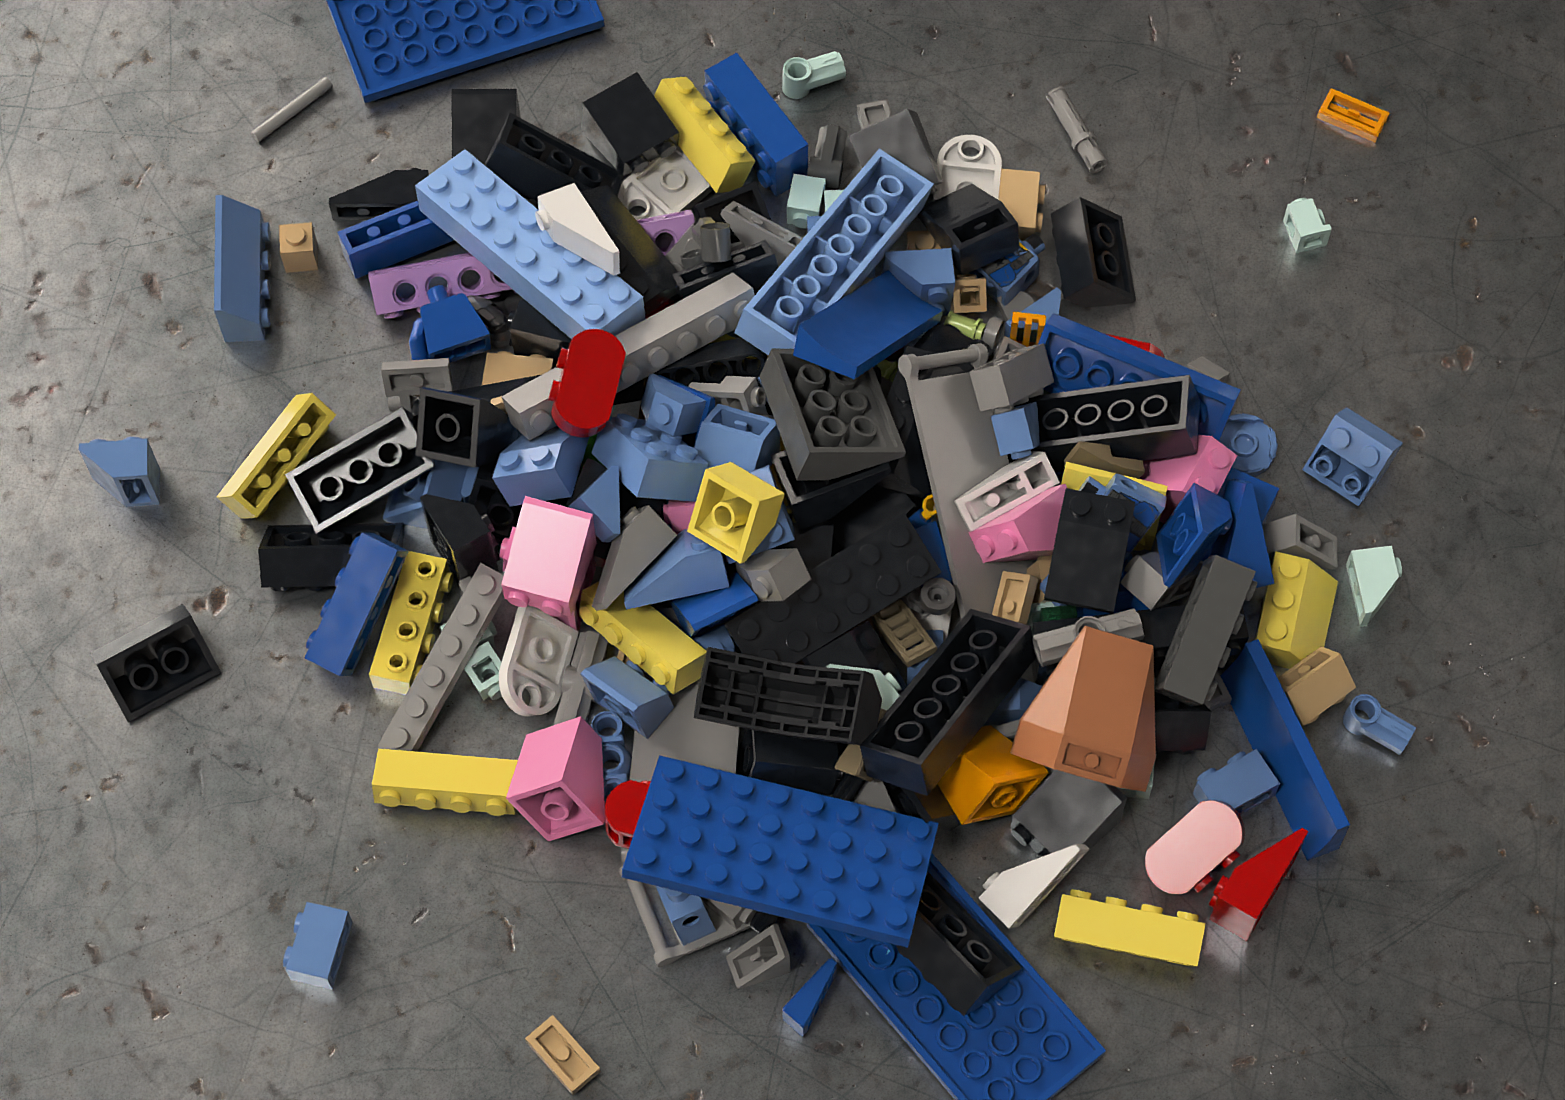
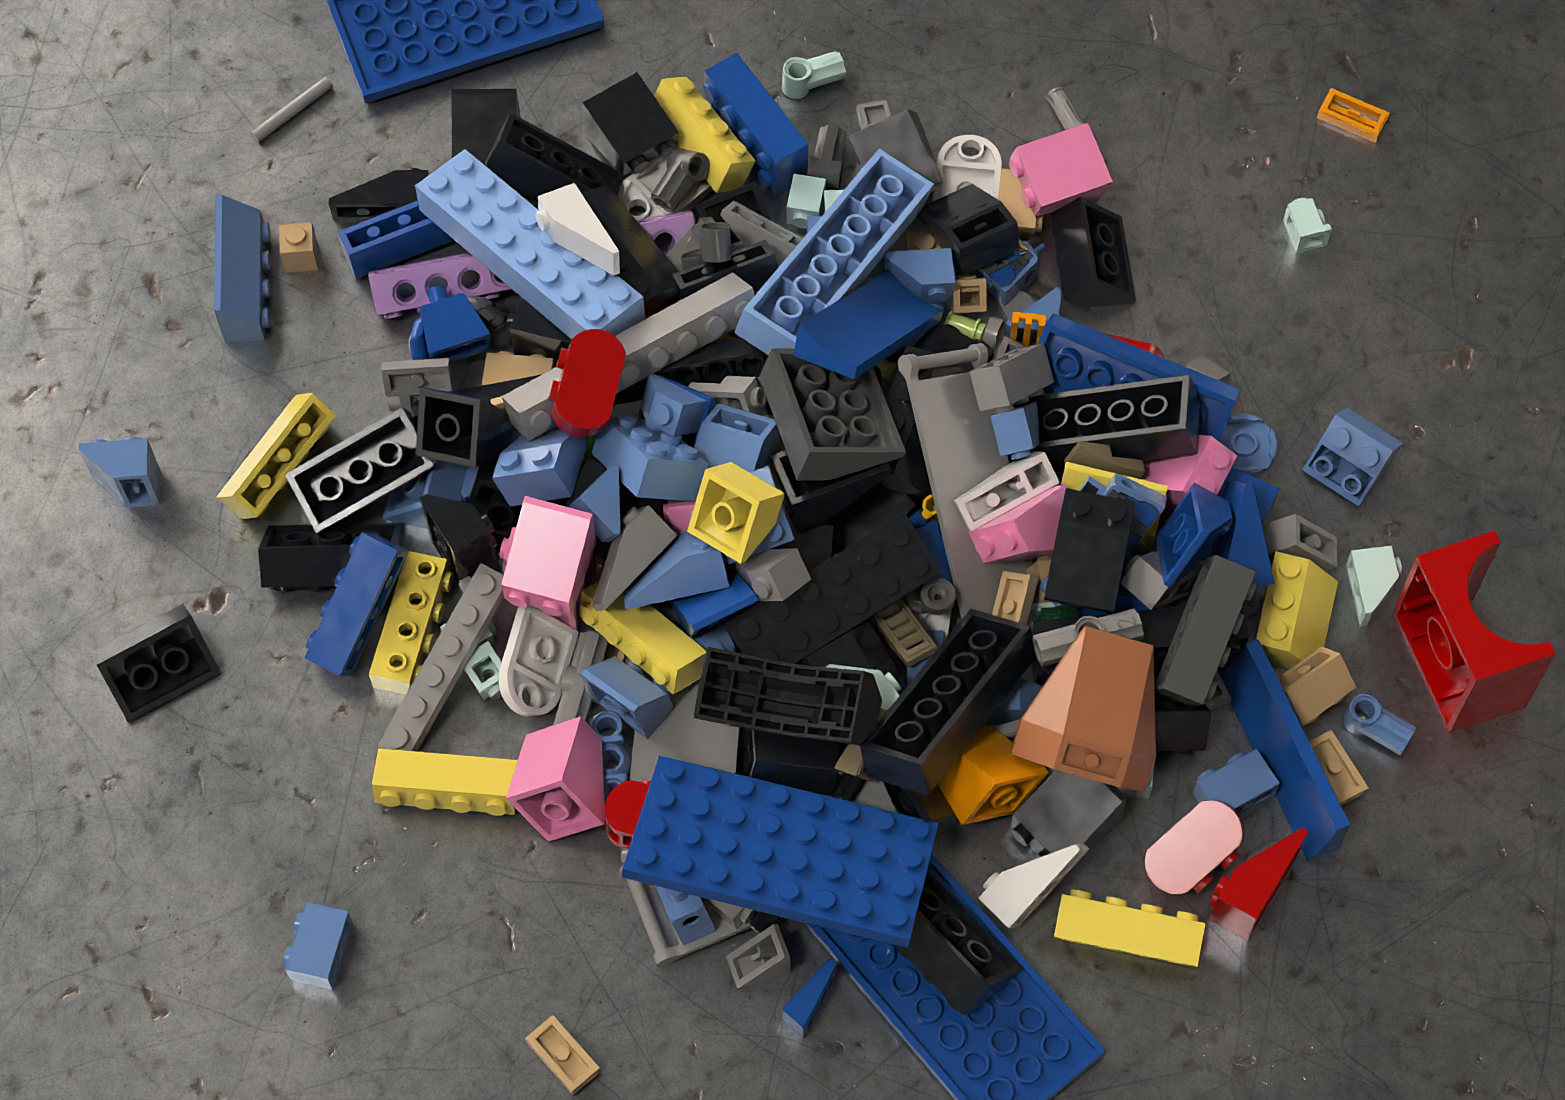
(682, 170): none -> dark grey piece
(1060, 170): none -> bright pink slope
(1338, 768): none -> tan plate
(1462, 661): none -> red piece

